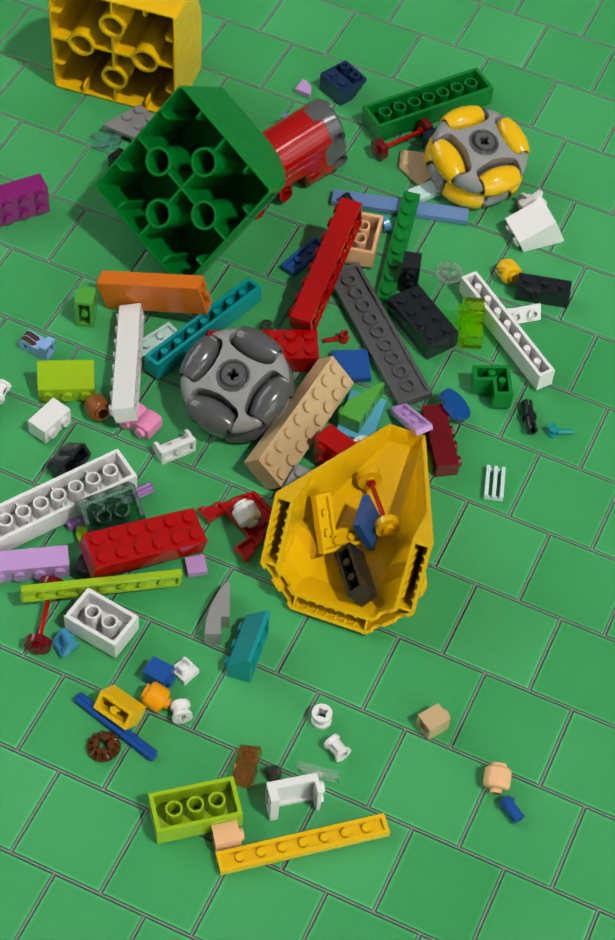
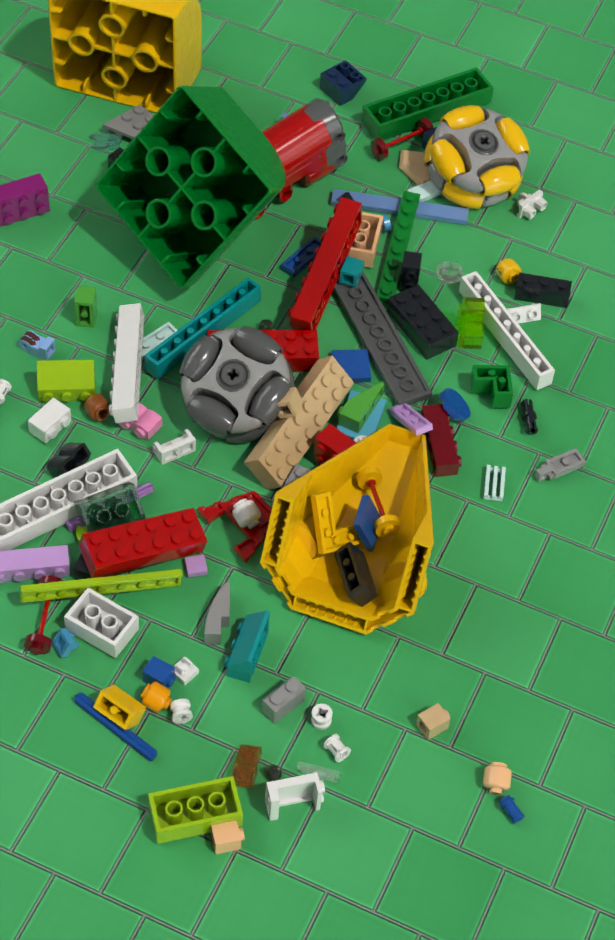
(102, 754): reddish brown gear -> none
(155, 291): orange brick -> none
(283, 700): none -> light grey brick
(292, 403): none -> tan brick
(302, 844): yellow plate -> none
(303, 89): lavender tile -> none
(343, 337): red hand -> none
(351, 271): none -> teal brick
(534, 227): white slope -> none
(553, 431): teal hand -> none
(560, 465): none -> light grey hinge

